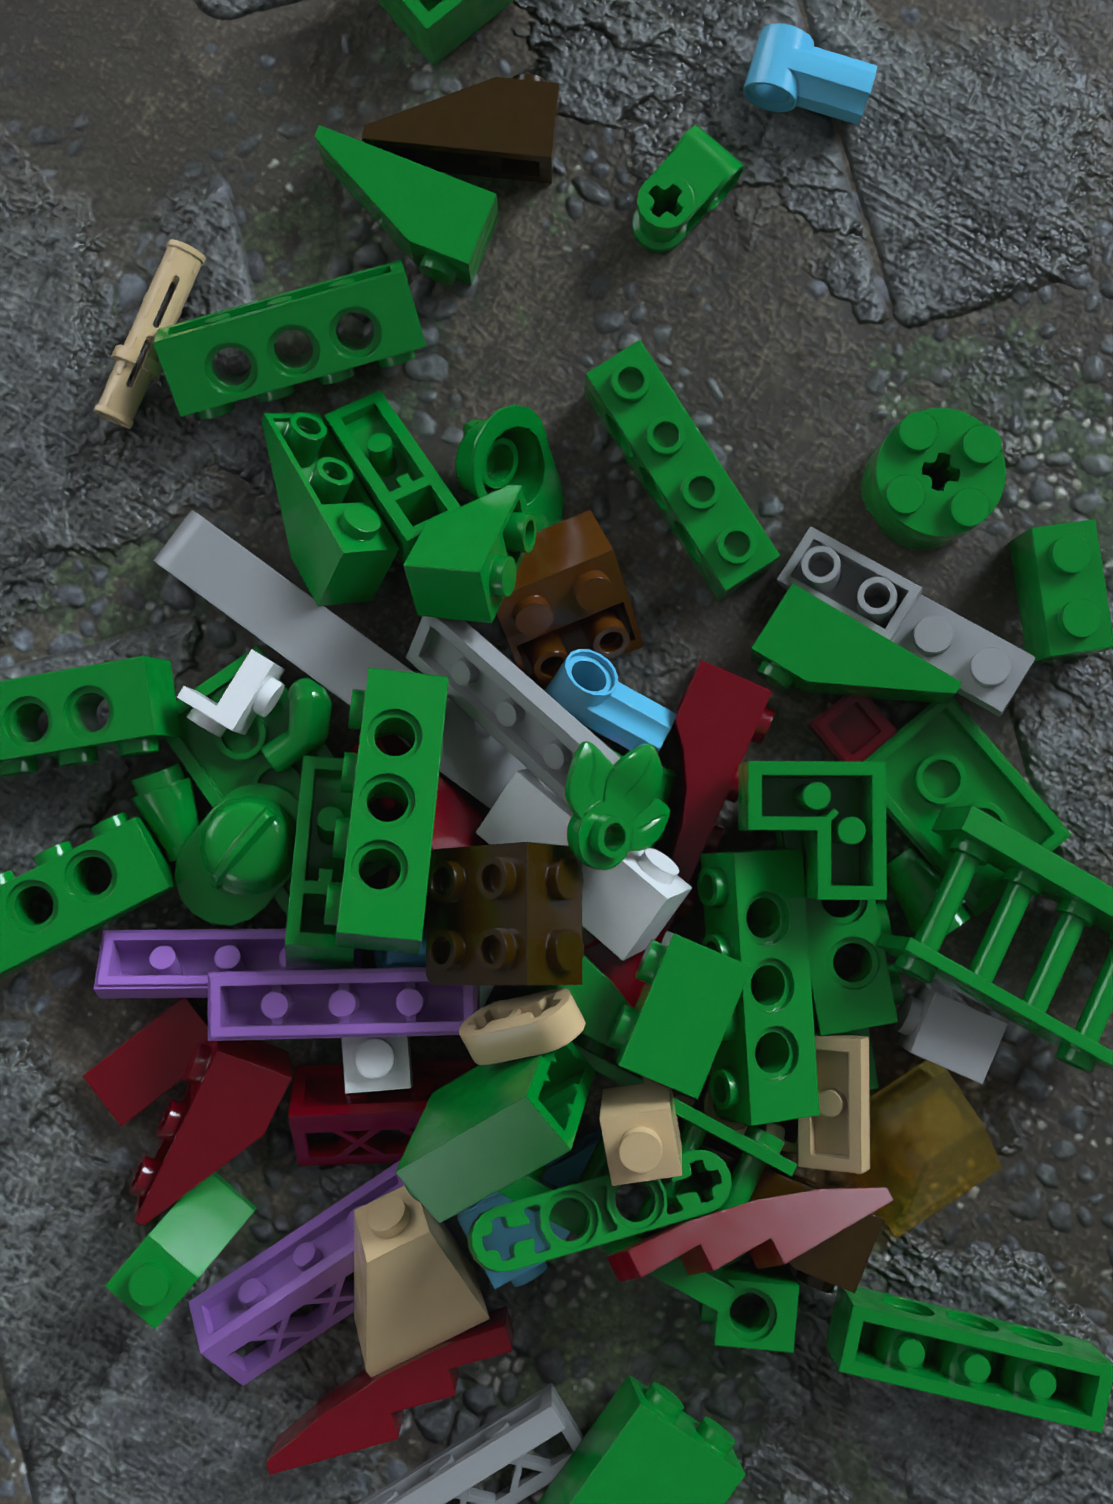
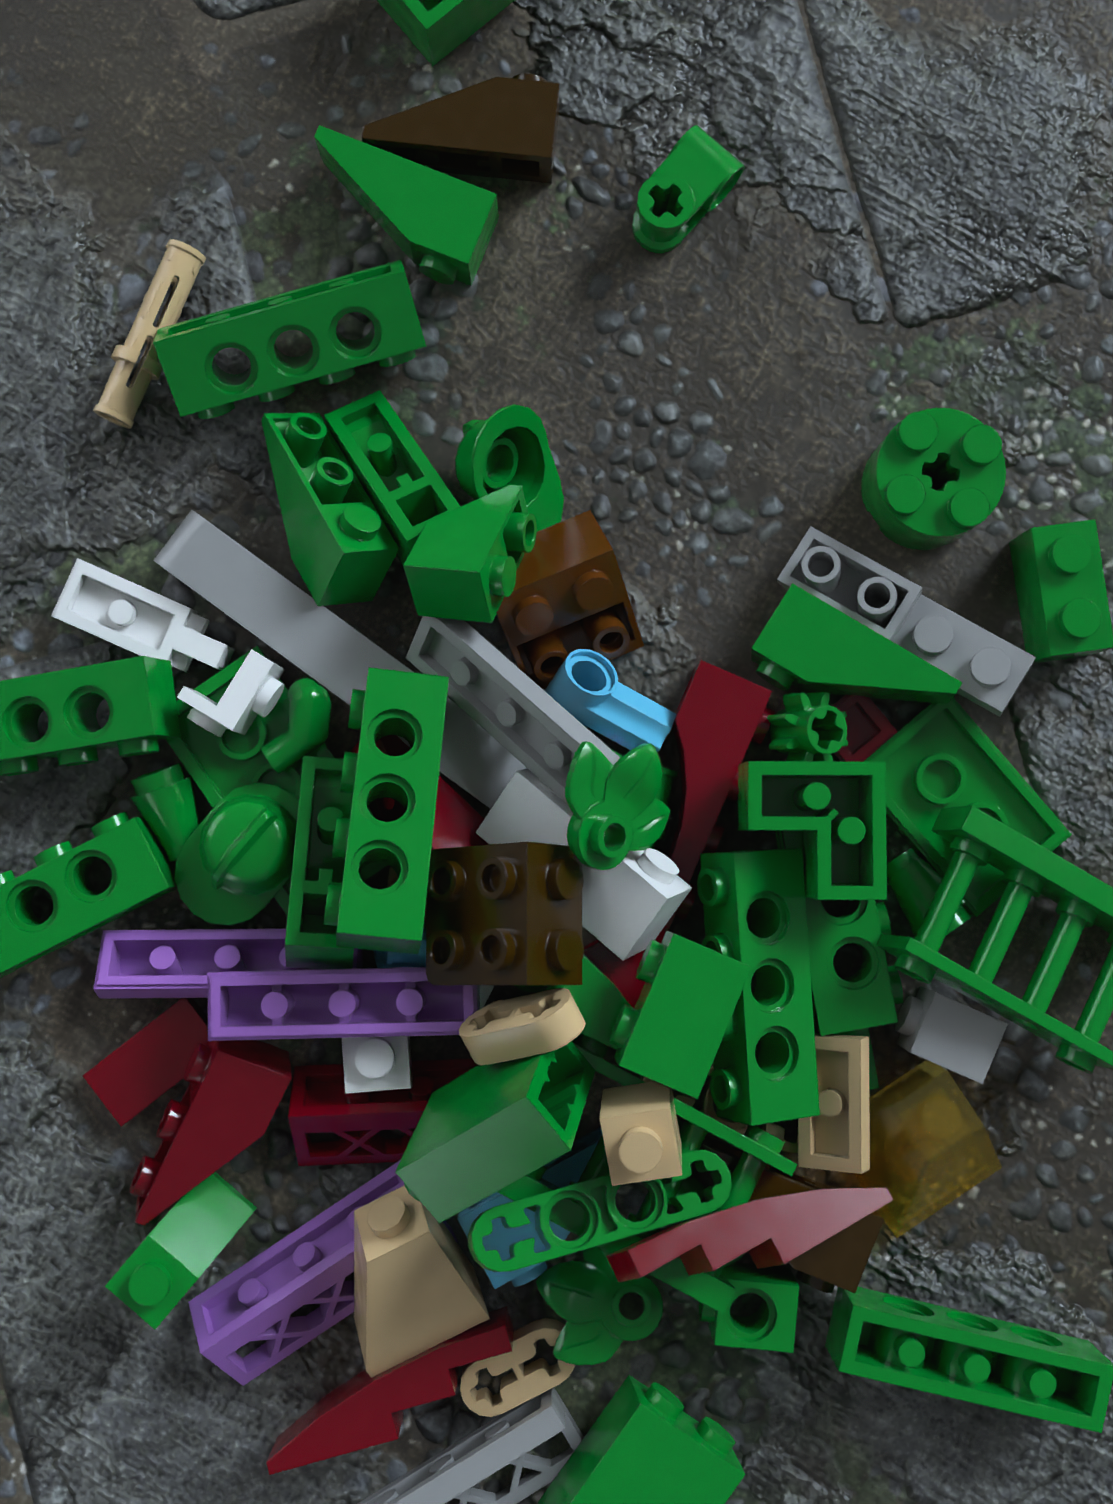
(137, 619): none -> white hinge
(525, 1381): none -> tan beam
(589, 1299): none -> green plate
(679, 470): green brick -> none
(795, 73): medium azure piece -> none
(808, 727): none -> green gear

